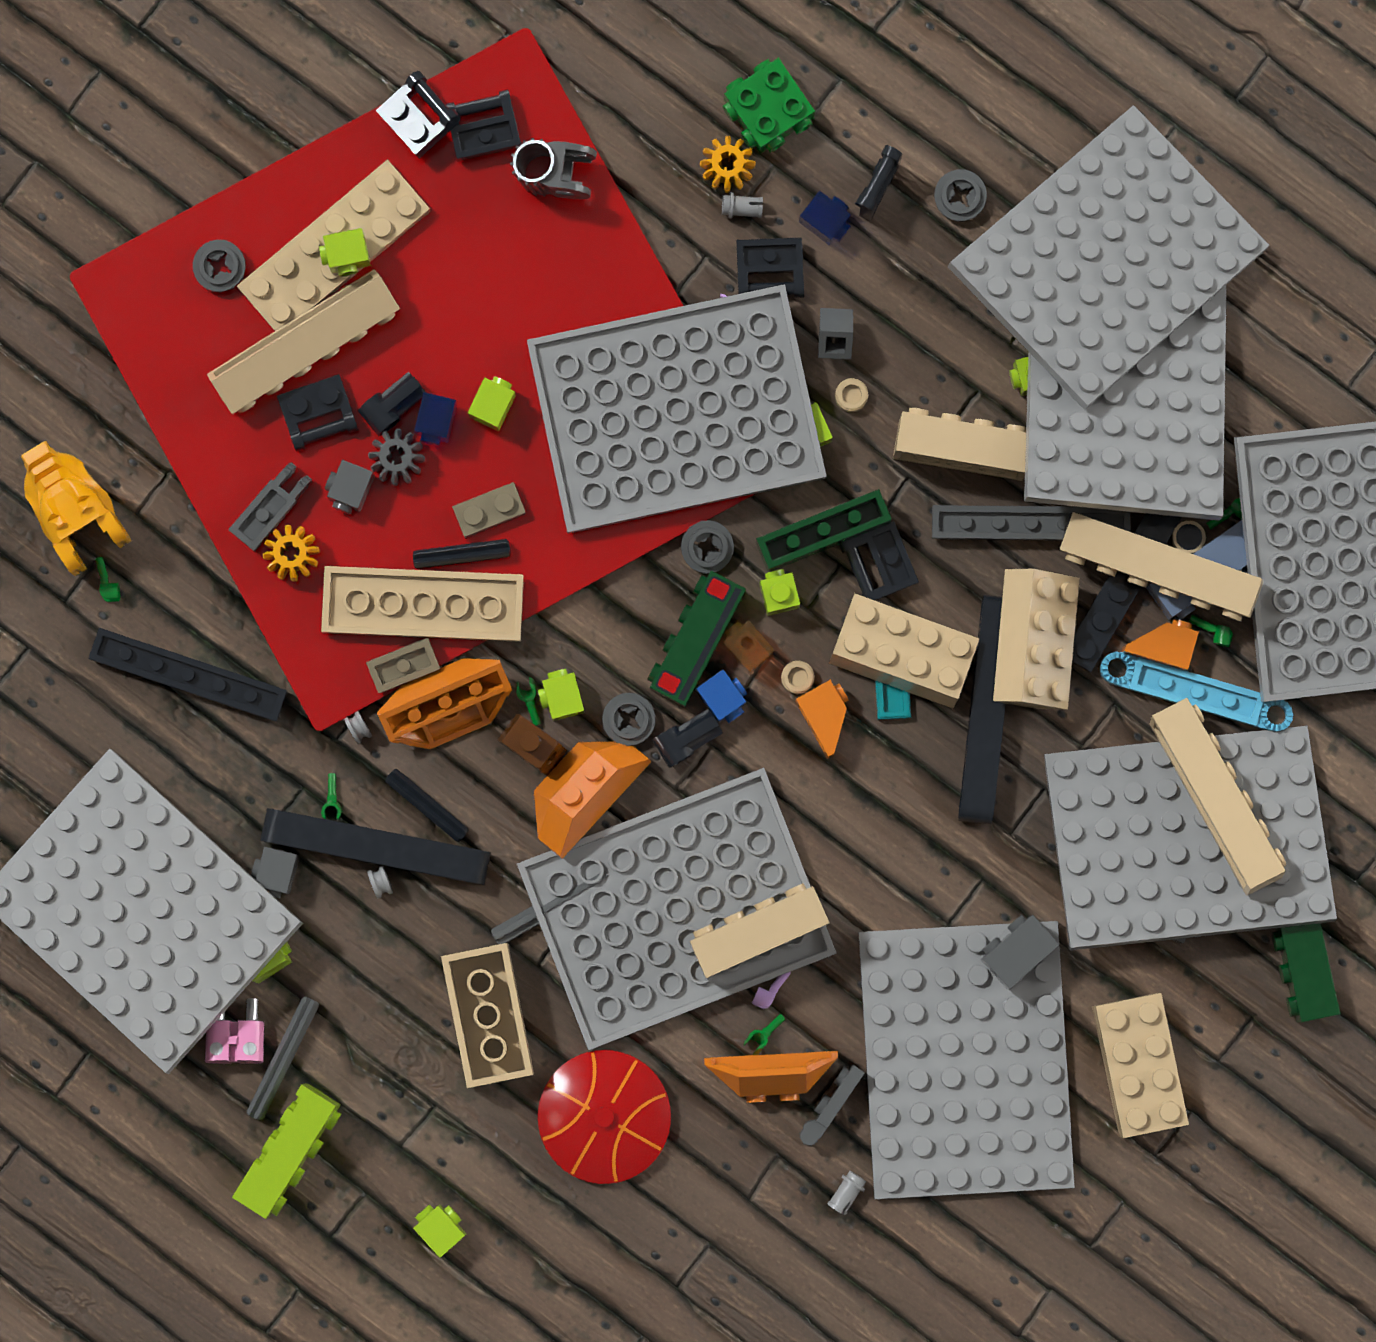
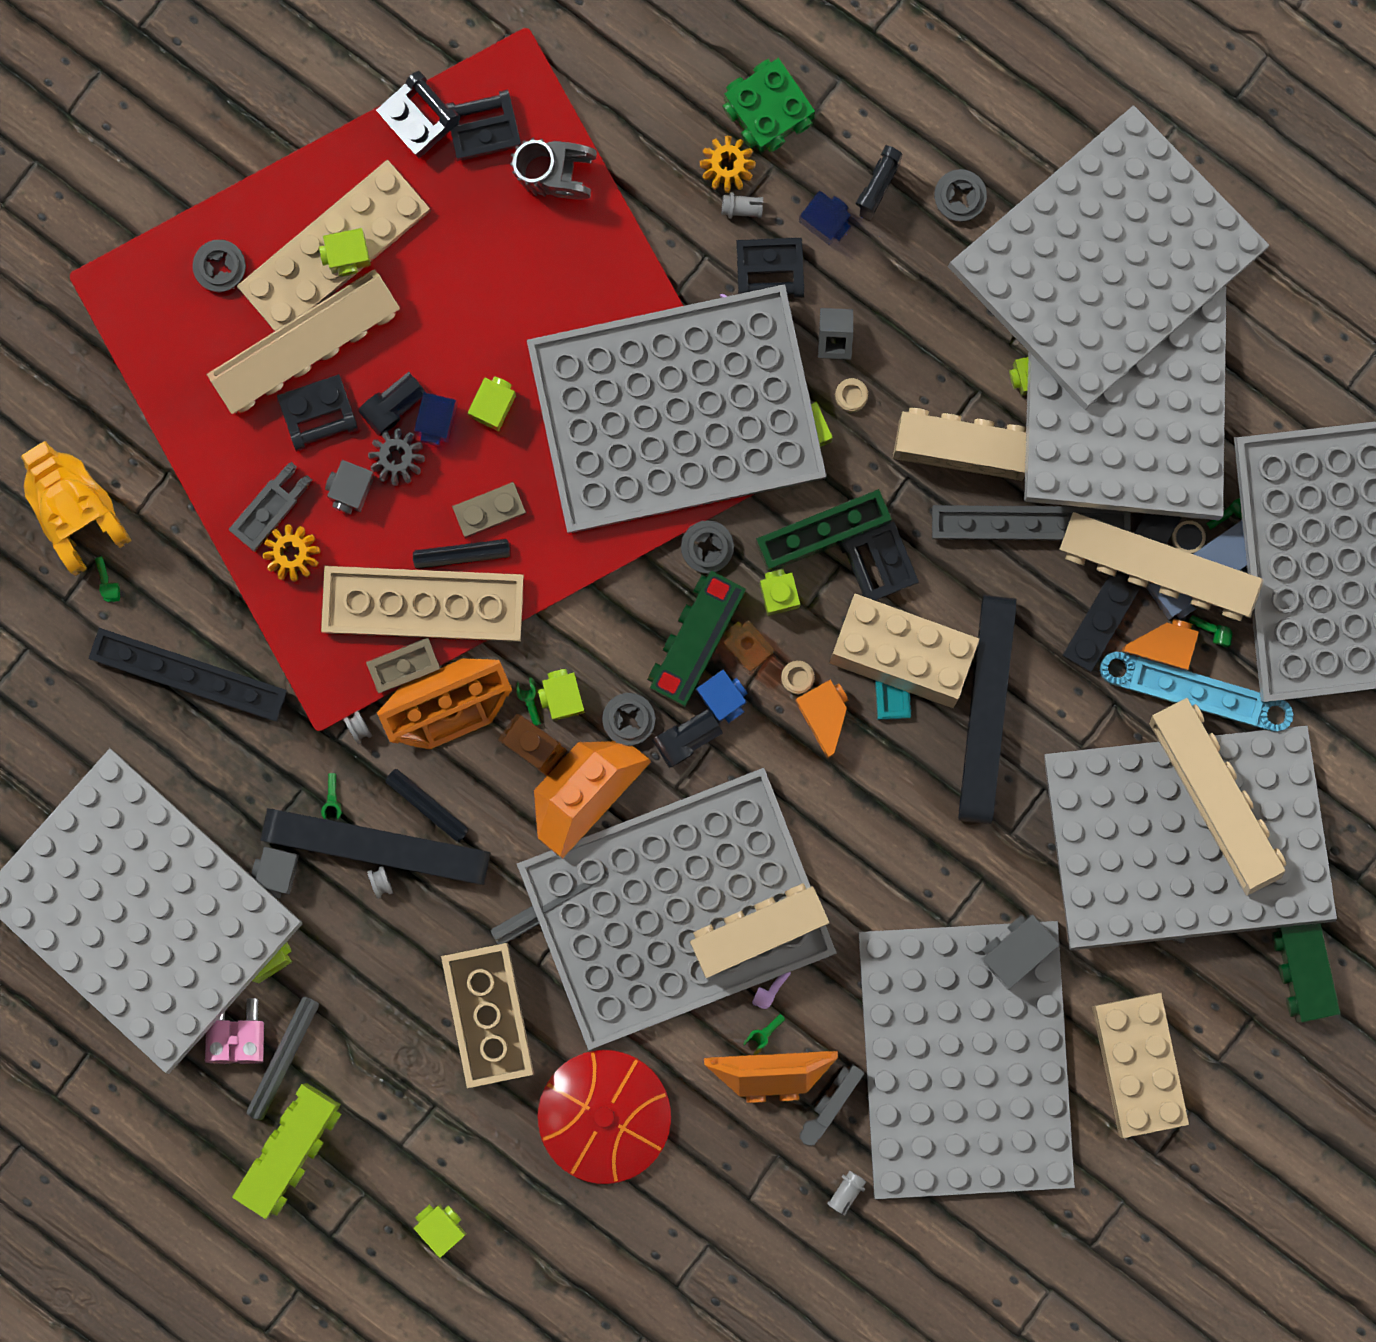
(1036, 639): tan brick -> none

